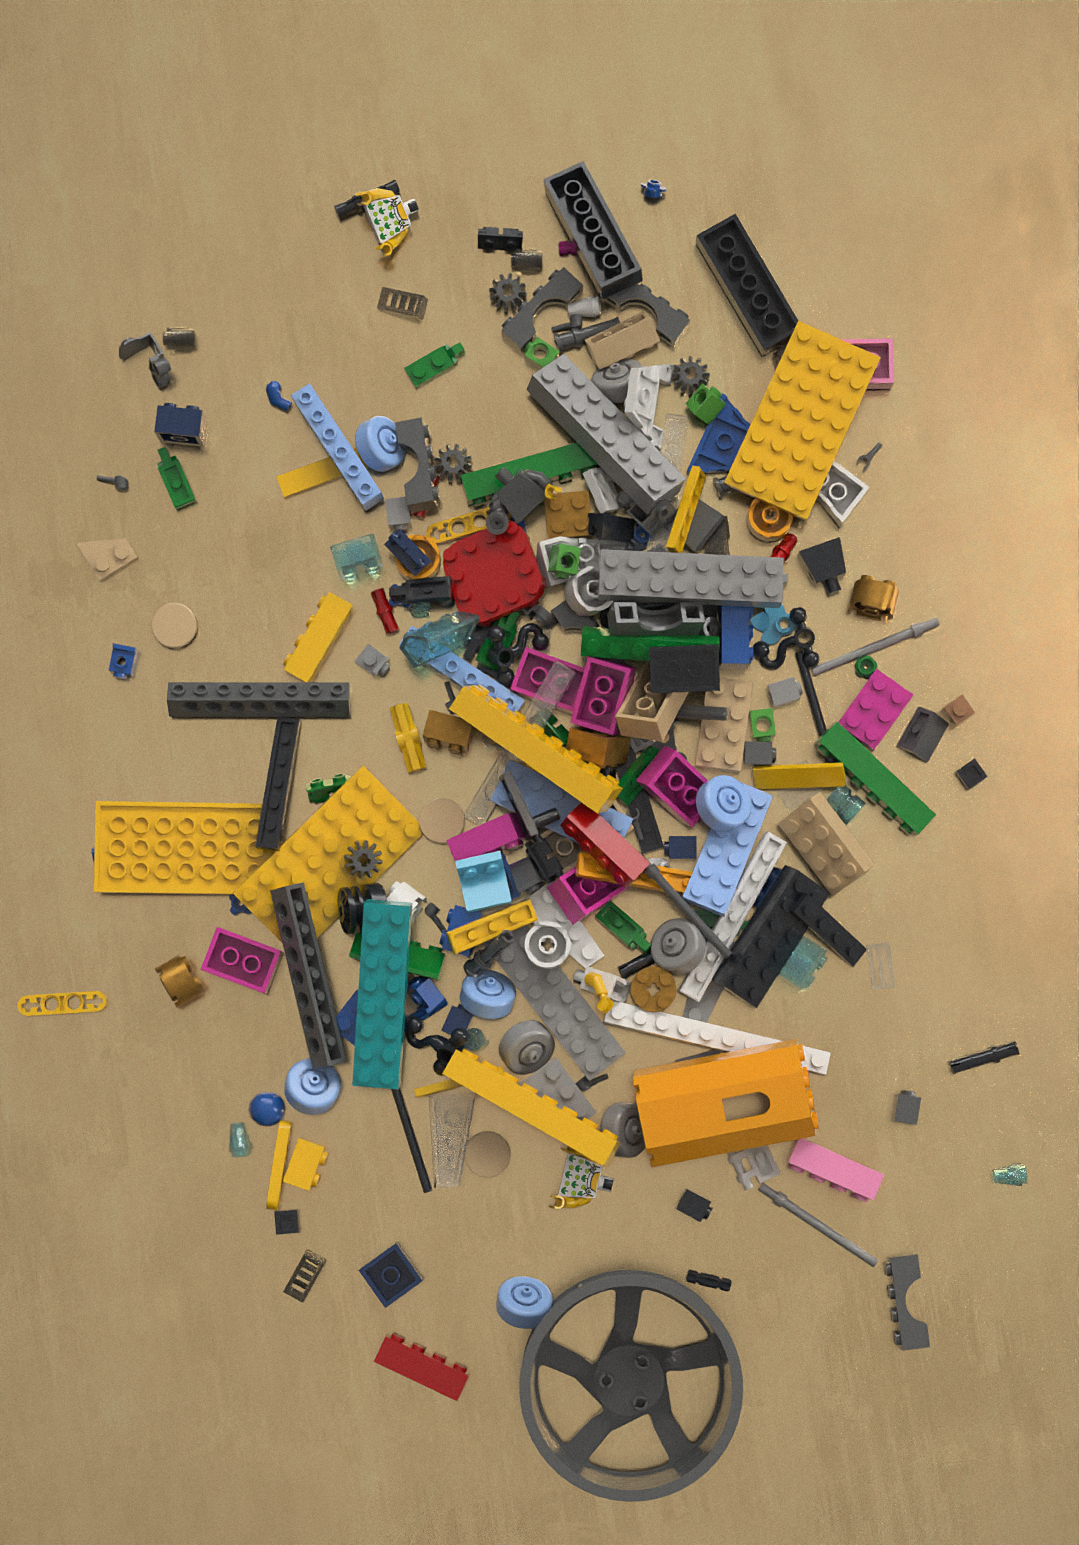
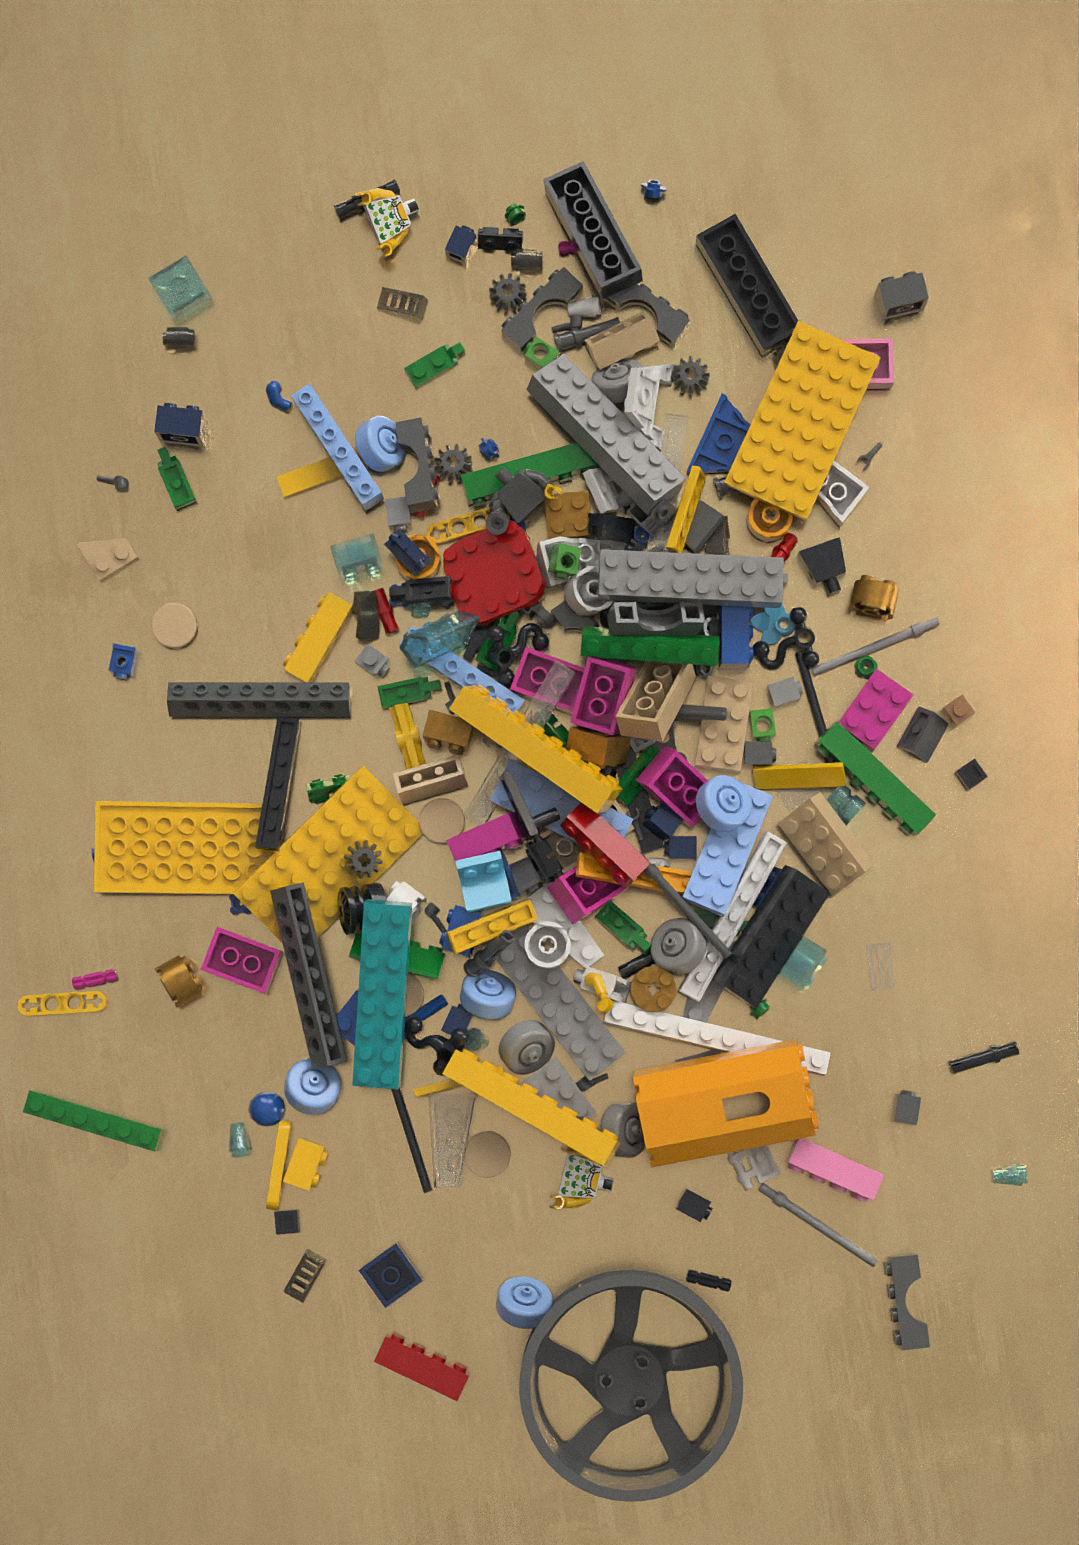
(93, 1120): none -> green brick
(94, 979): none -> dark pink axle
(158, 364): dark grey piece -> none
(180, 288): none -> clear light blue brick
(366, 609): none -> clear smoke slope
(407, 691): none -> green hinge
(424, 994): blue brick -> none
(430, 779): none -> tan brick
(461, 243): none -> dark blue brick
(489, 447): none -> blue plate
(515, 213): none -> green plate
(662, 821): none -> dark blue brick
(684, 668): black plate -> none
(706, 403): bright green brick -> none
(760, 1010): none -> green plate
(828, 929): black plate -> none
(901, 294): none -> dark grey brick

